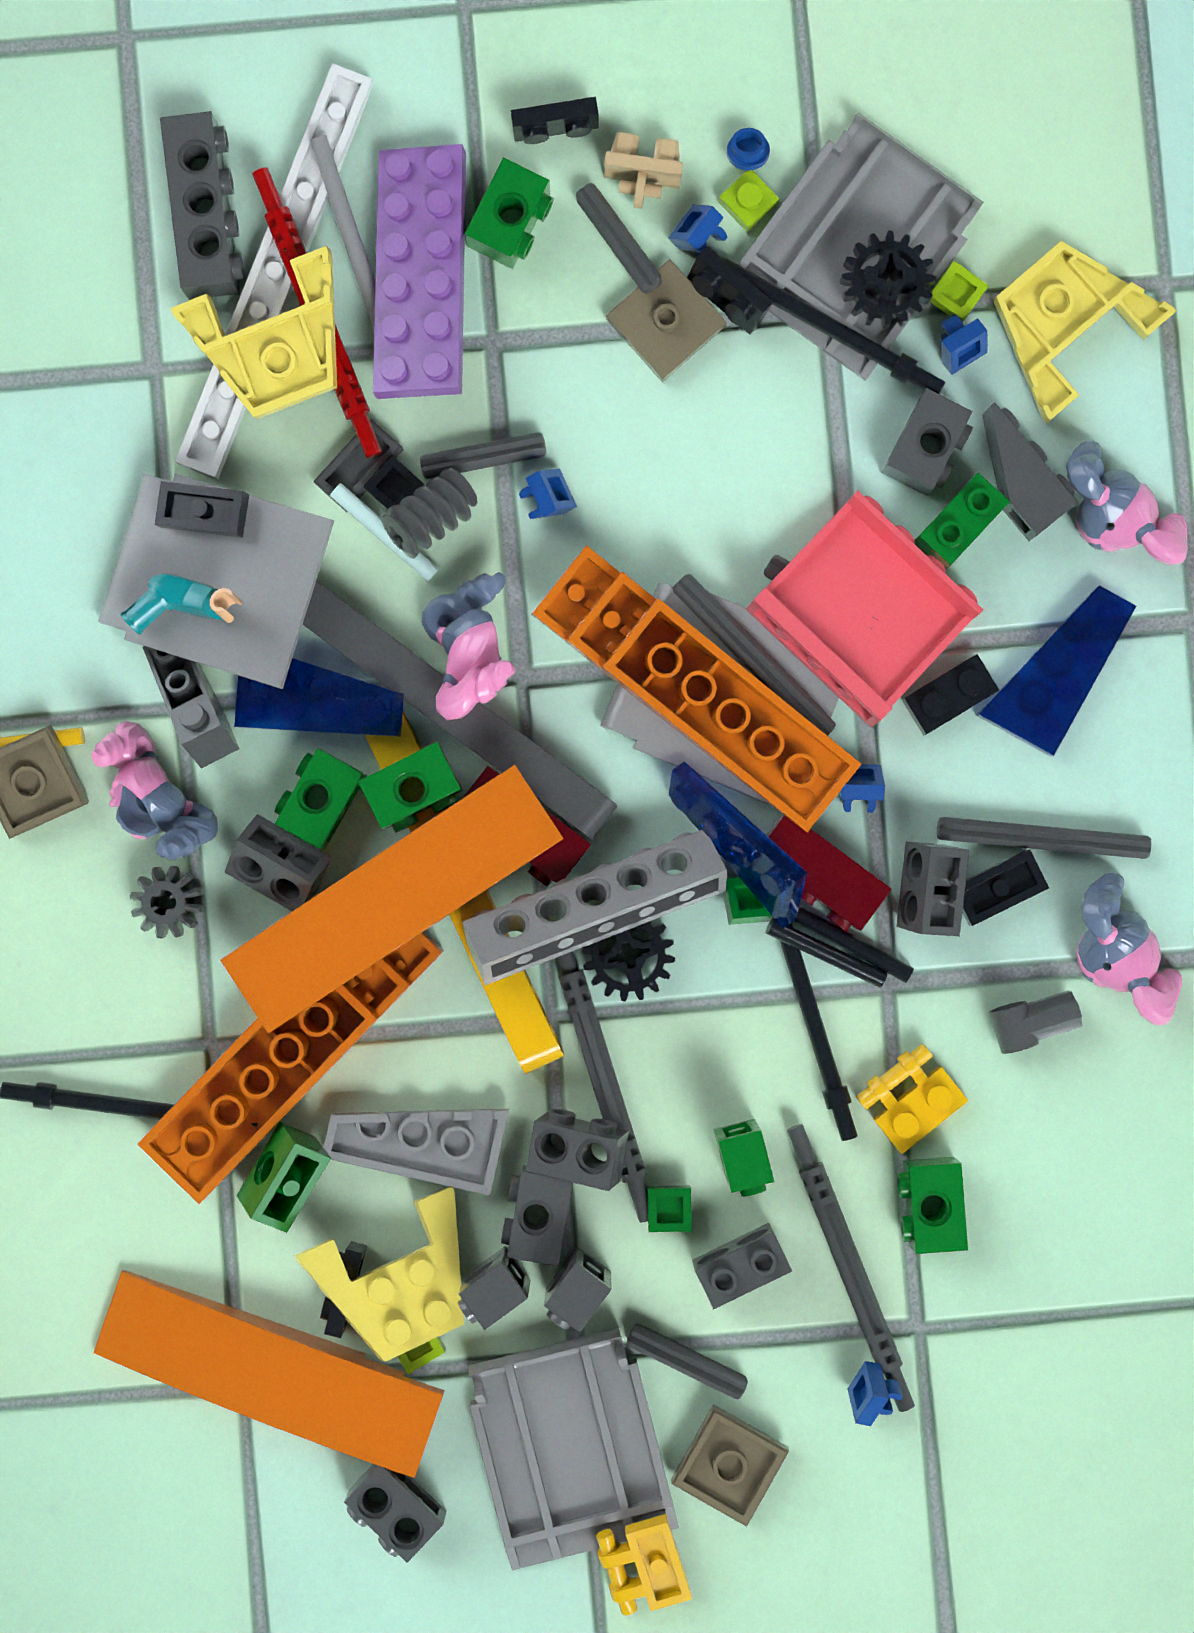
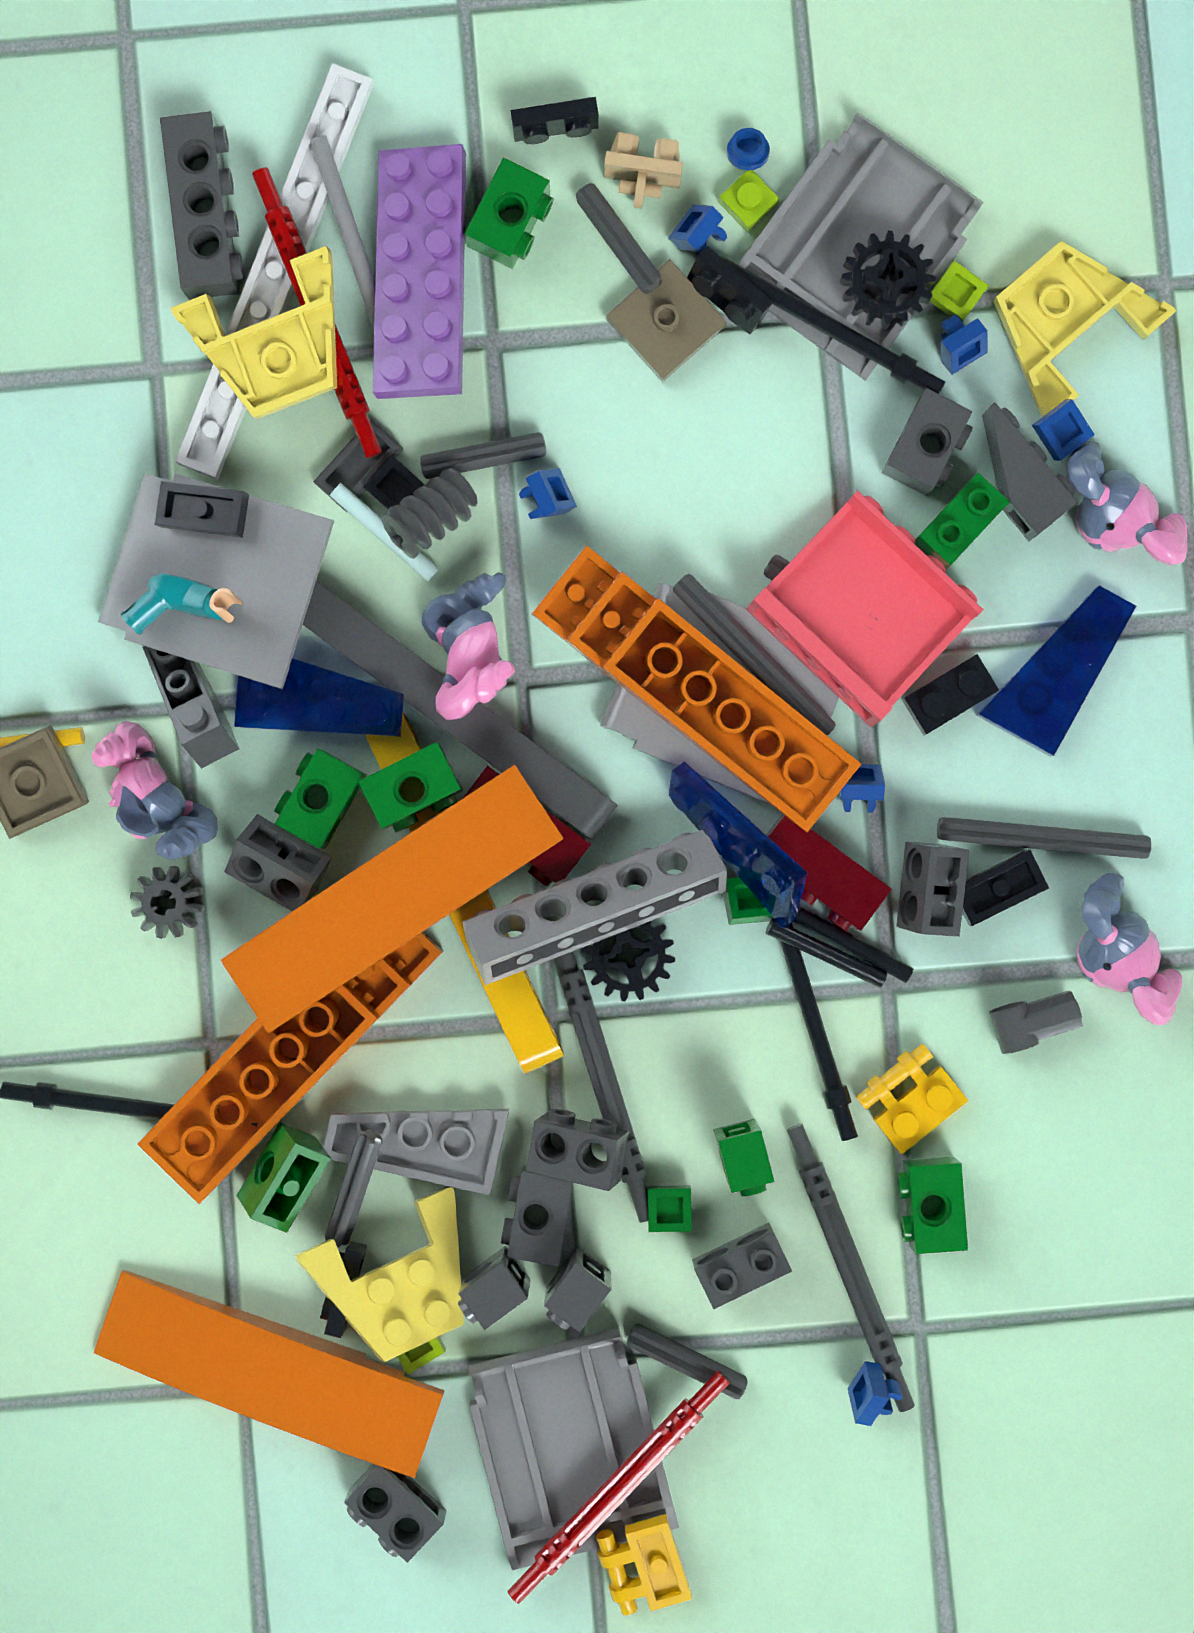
(353, 1187): none -> dark grey axle
(618, 1487): none -> red axle
(729, 1465): dark tan plate -> none
(1063, 430): none -> blue tile

